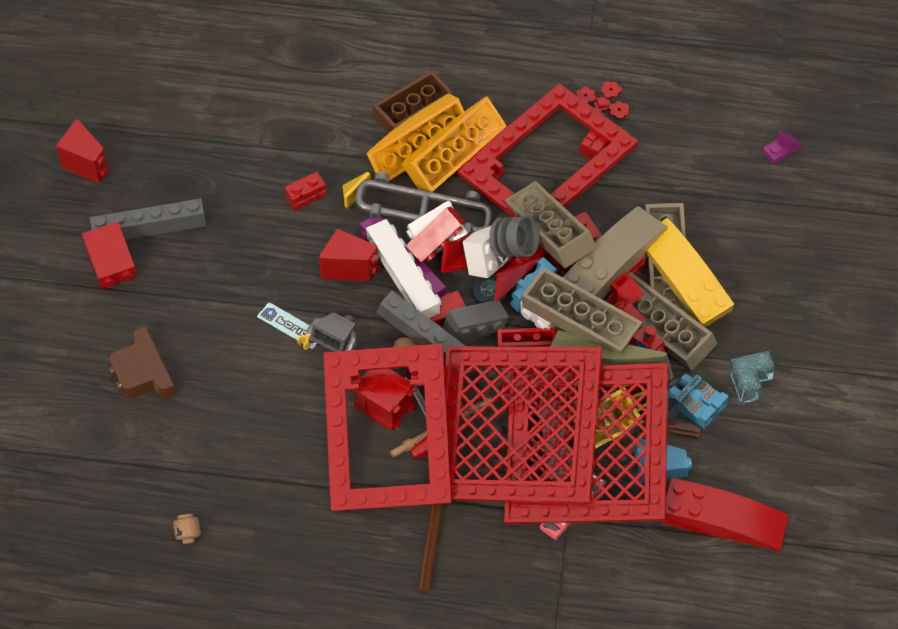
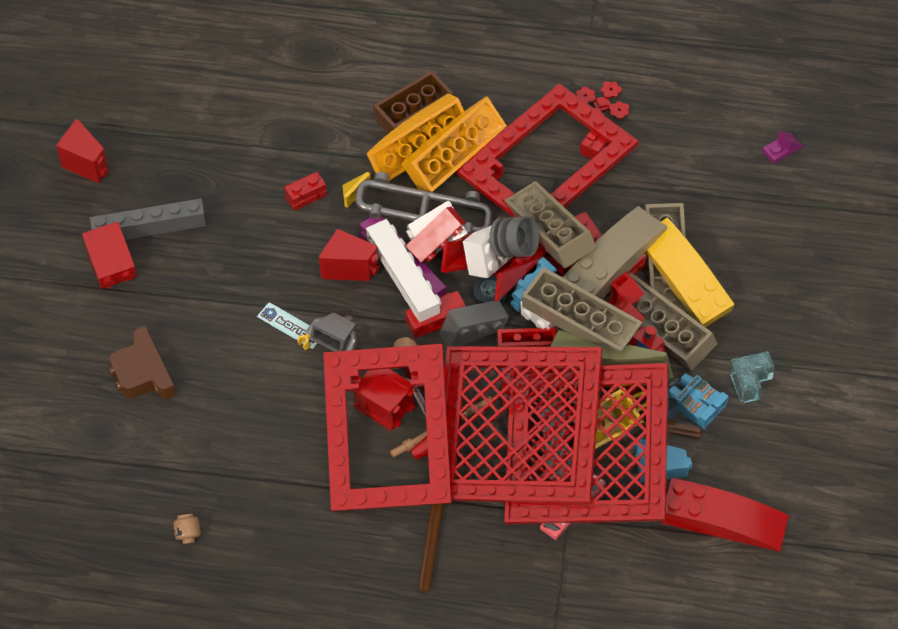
(416, 324): dark grey brick -> none

